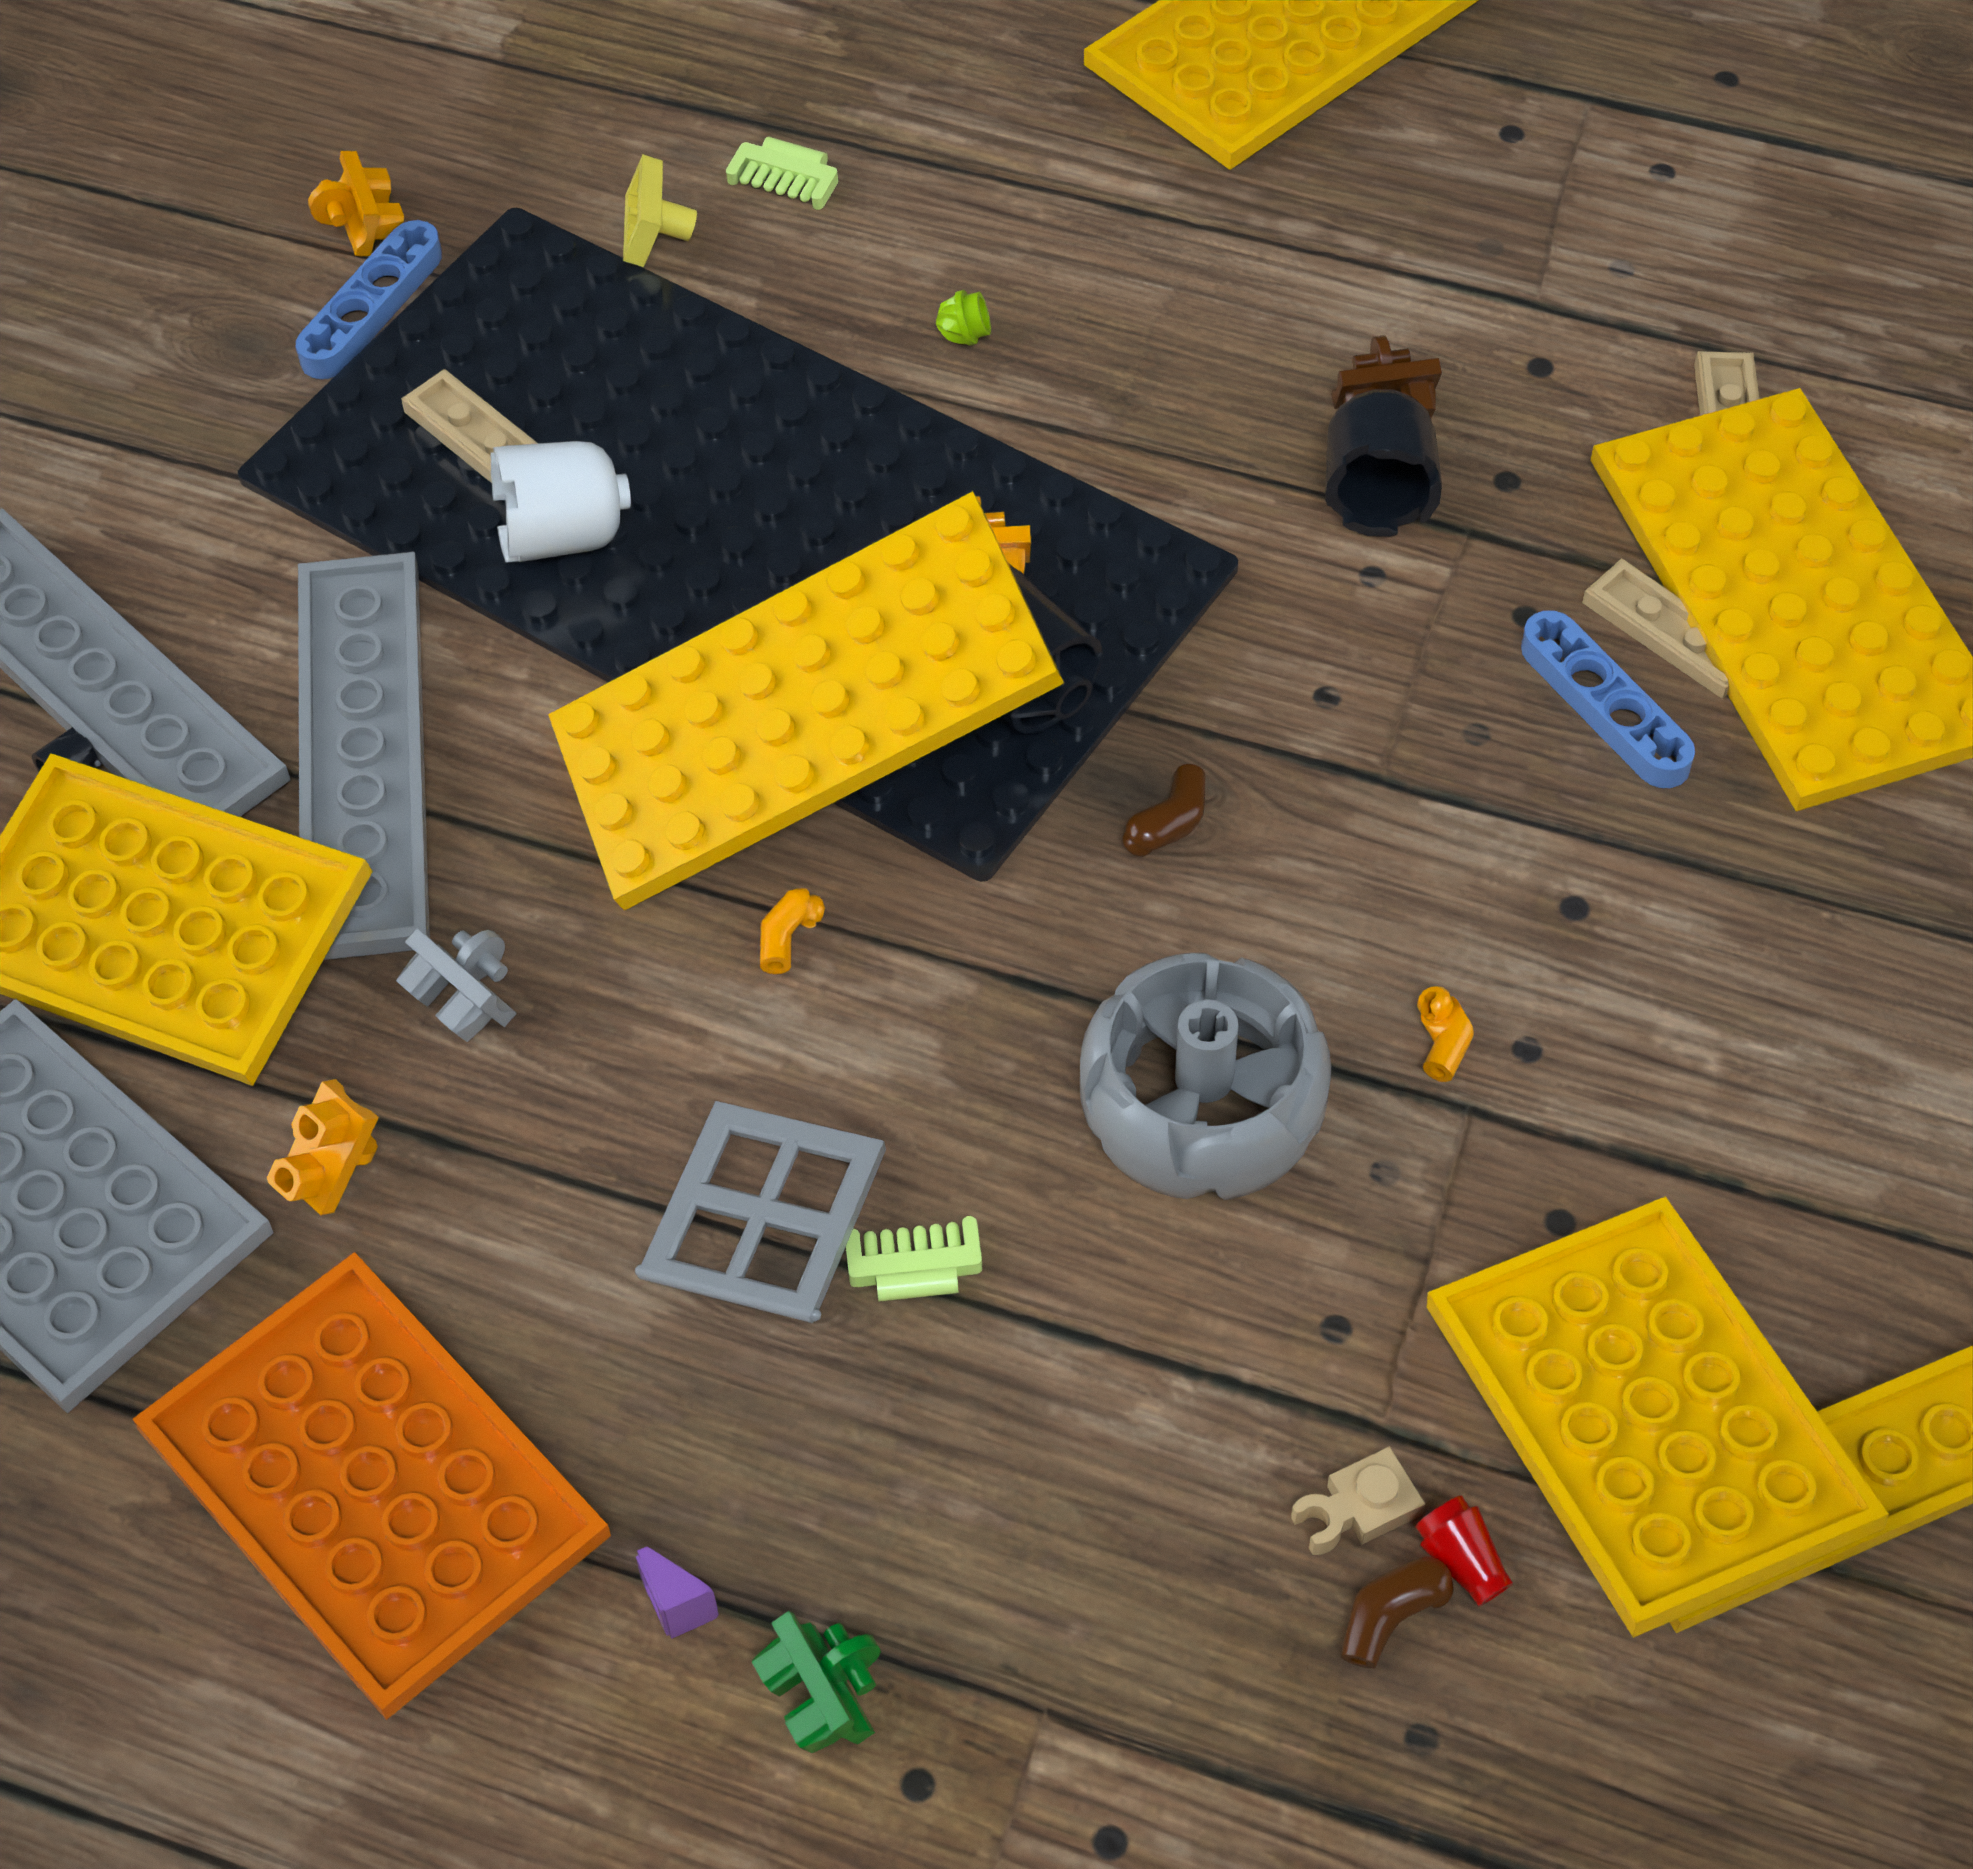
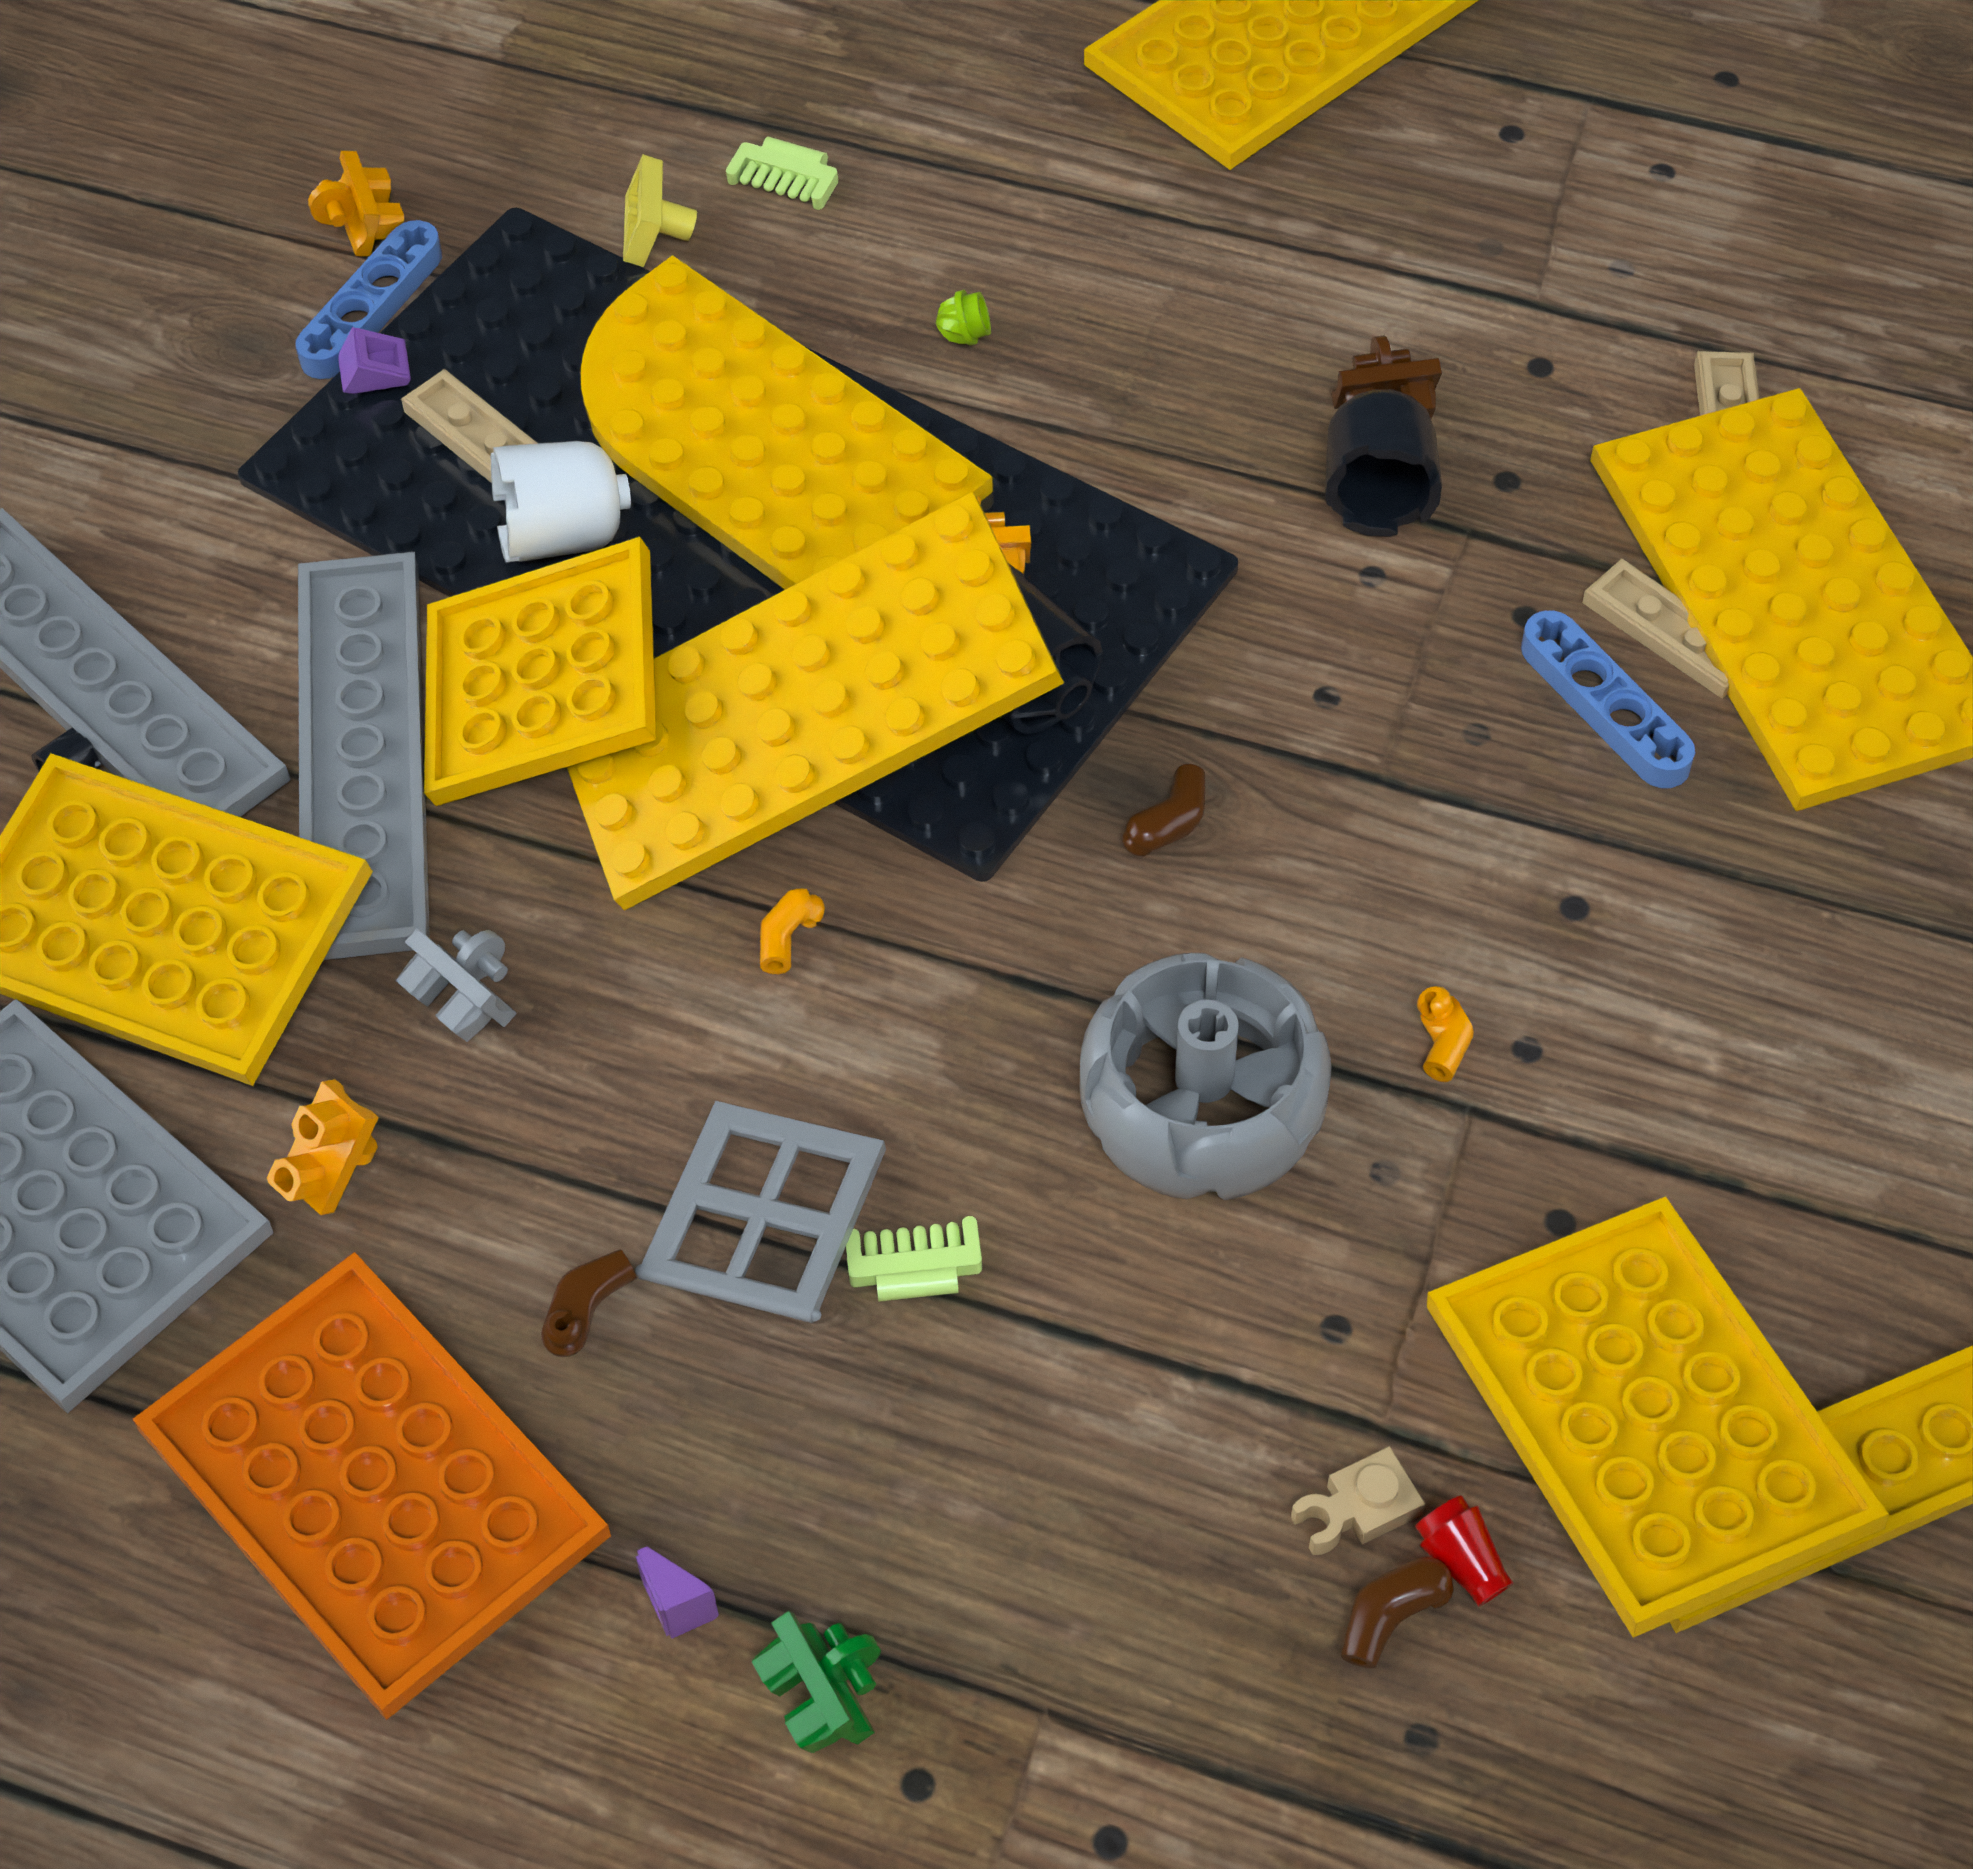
(372, 362): none -> medium lavender slope
(539, 672): none -> yellow plate
(578, 1297): none -> reddish brown arm
(756, 429): none -> yellow plate

